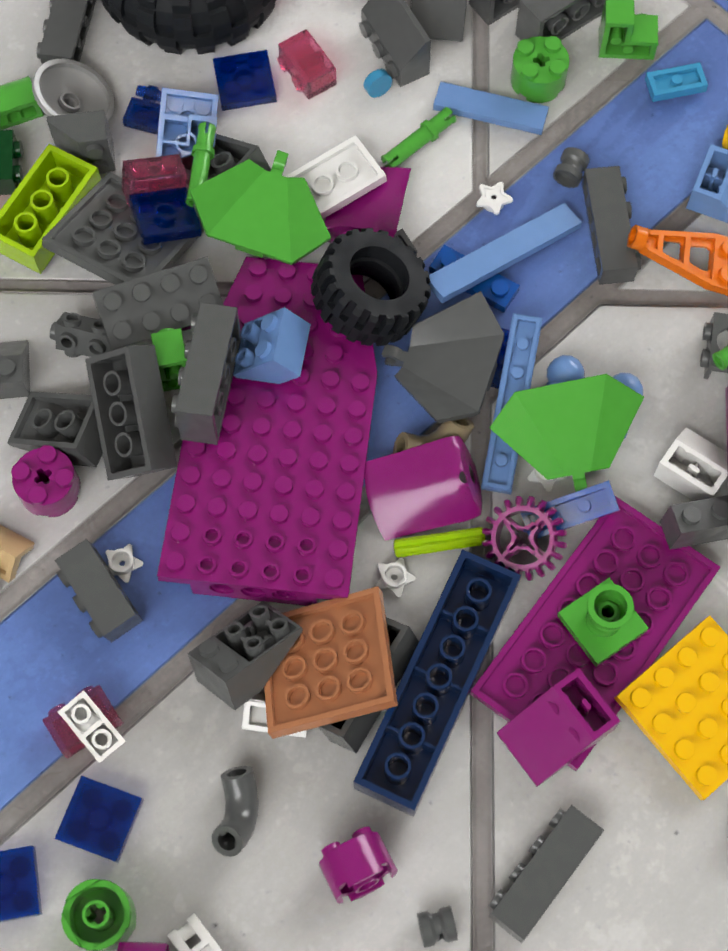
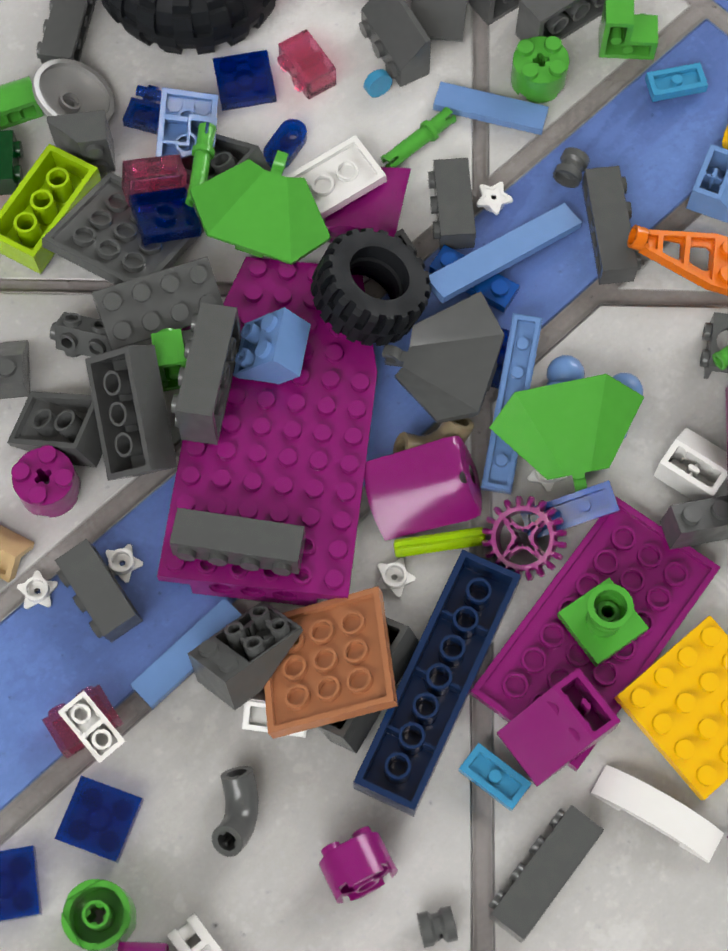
(33, 583): none -> white plate
(175, 664): none -> medium blue tile
(237, 541): none -> dark grey brick
(282, 142): none -> clear blue plate
(452, 203): none -> dark grey brick
(494, 777): none -> dark azure plate
(658, 811): none -> white slope

